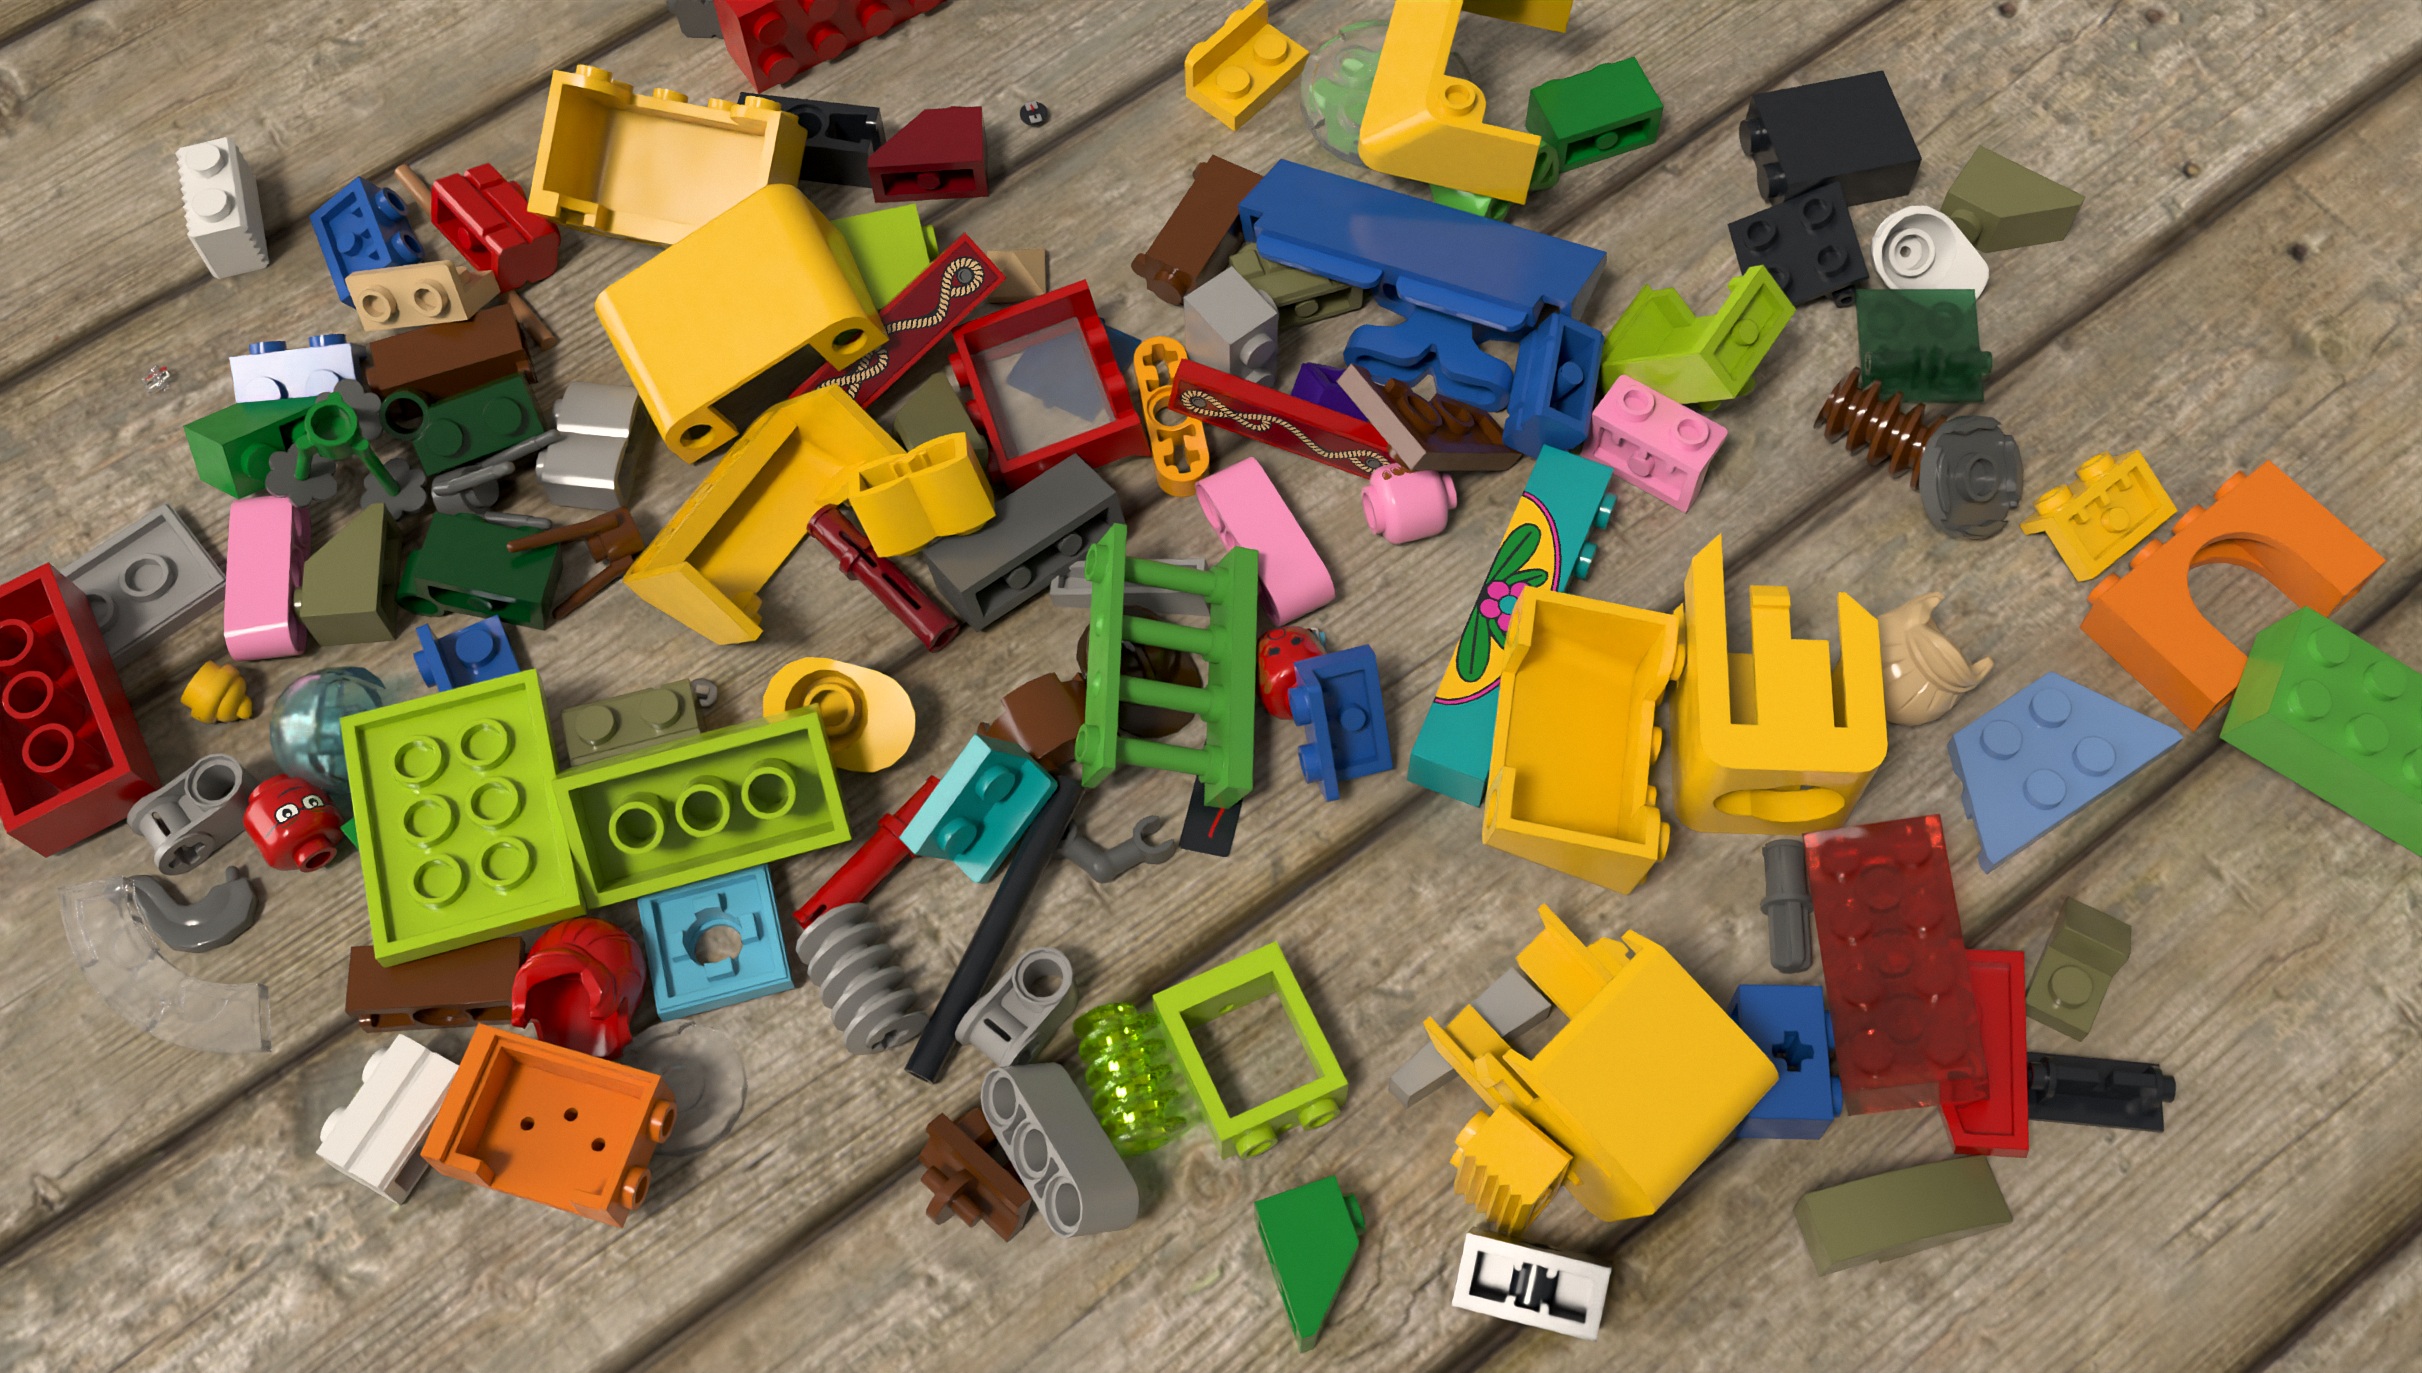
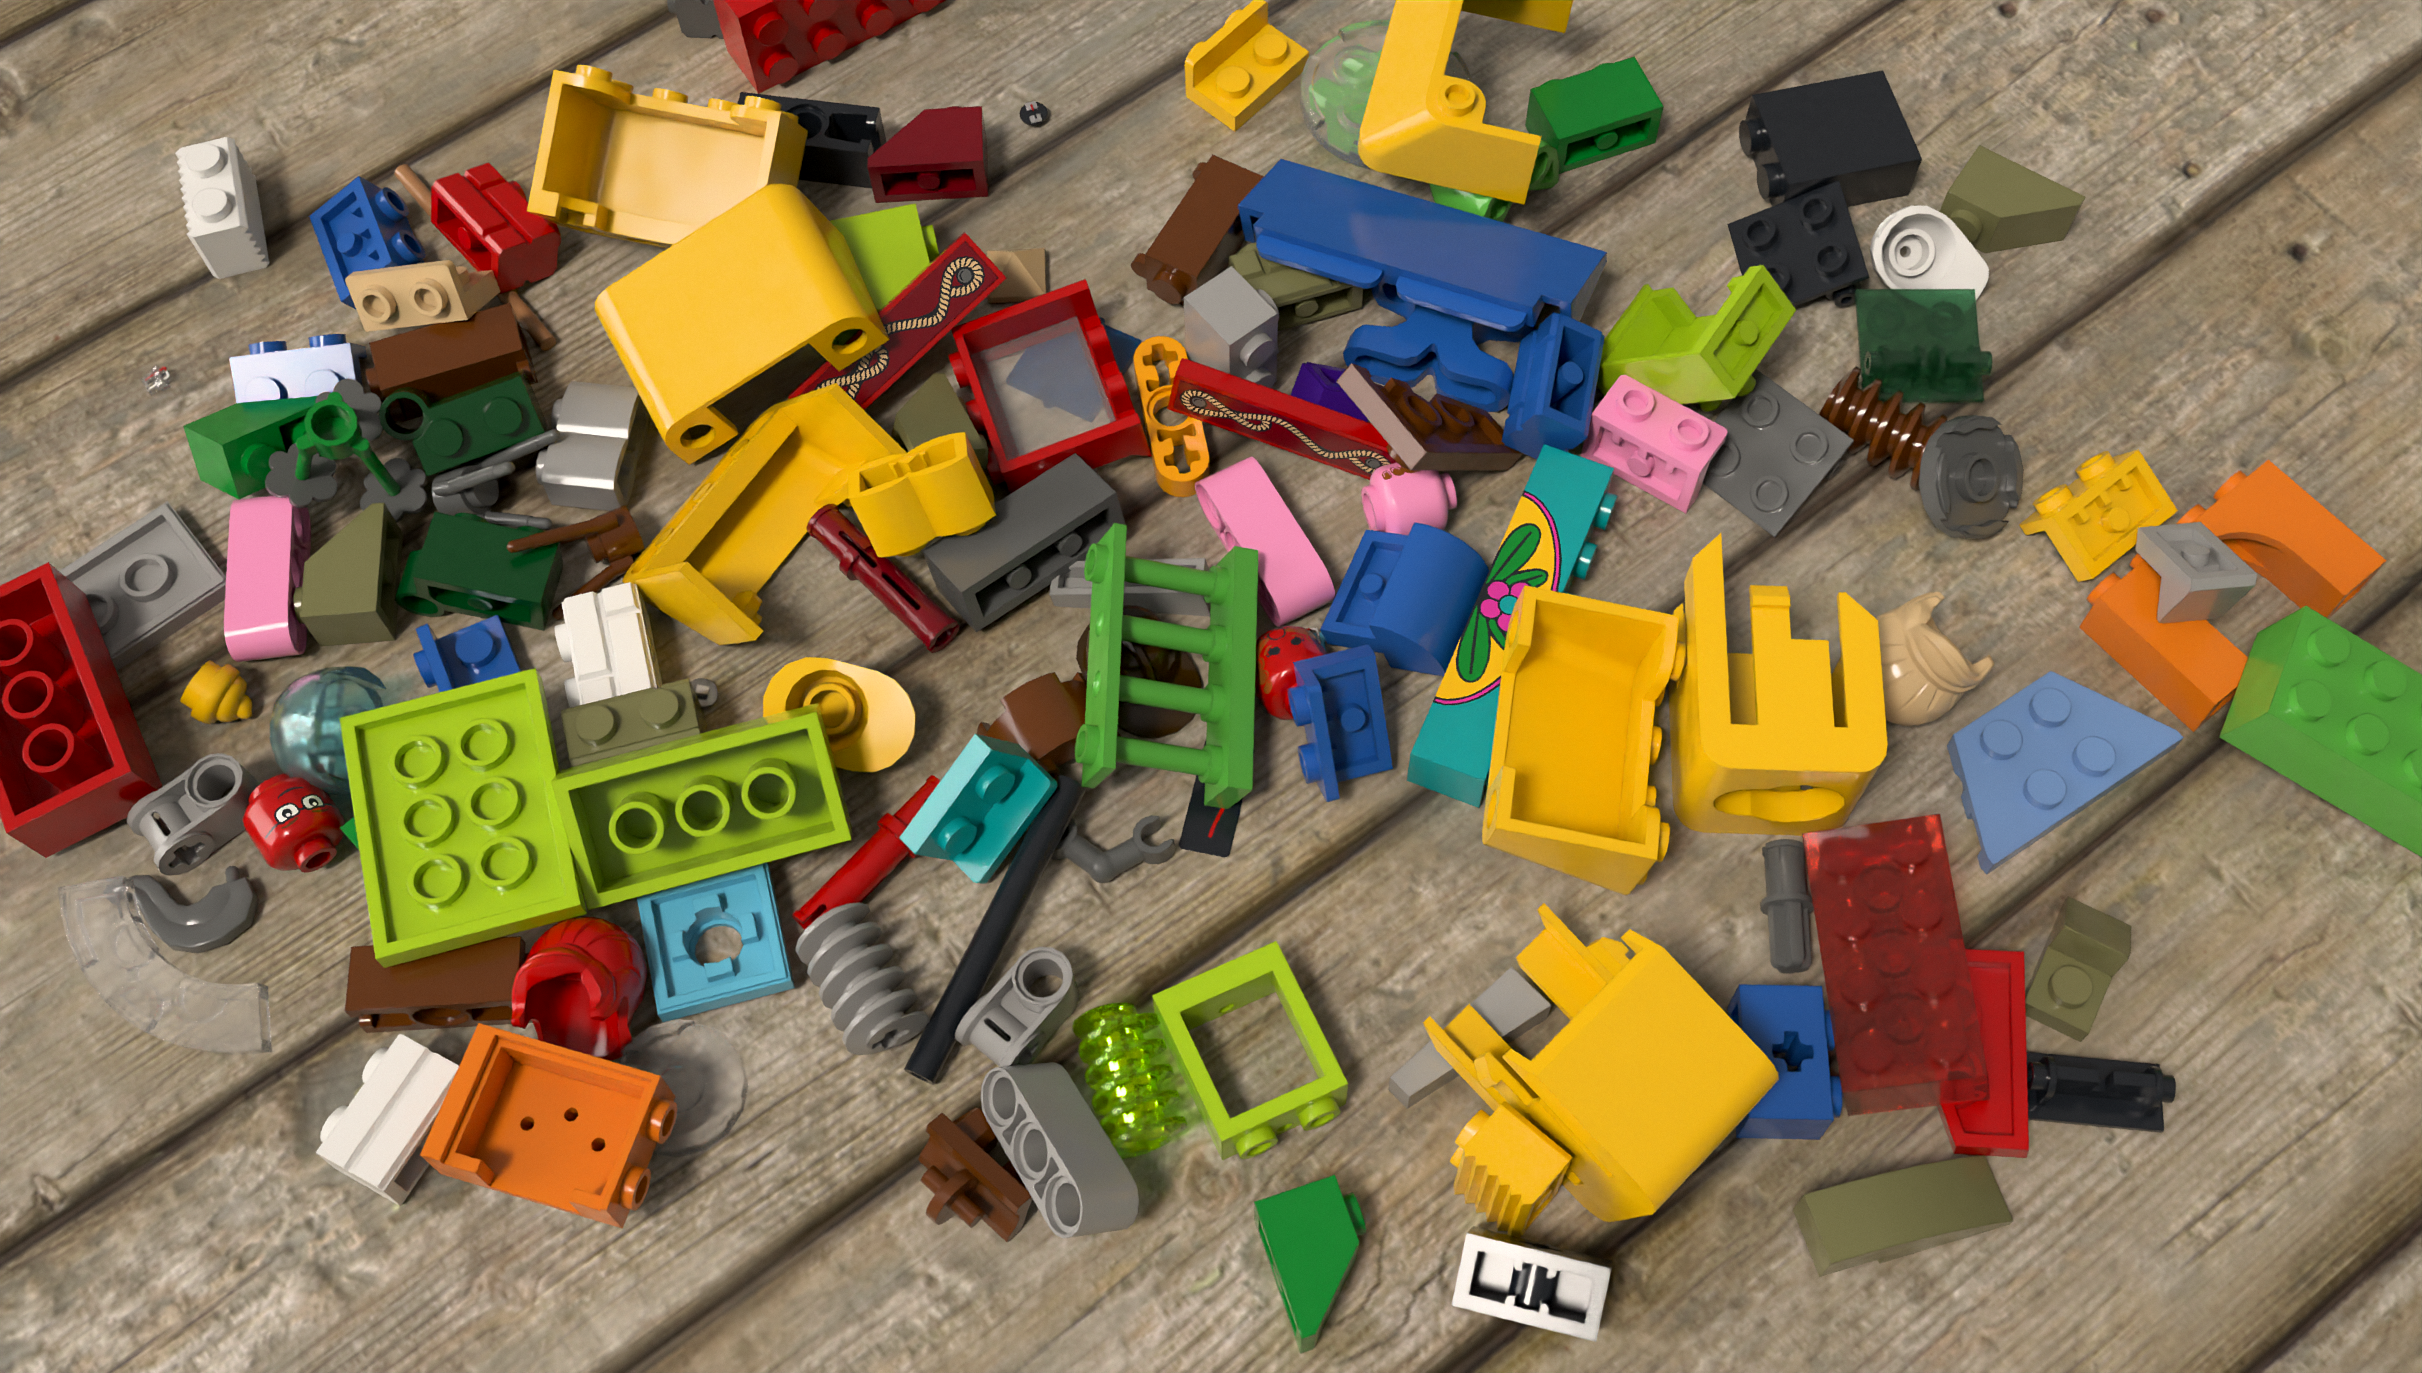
(608, 644): none -> white brick
(1407, 597): none -> blue brick
(1773, 454): none -> dark grey hinge
(2196, 571): none -> light grey slope

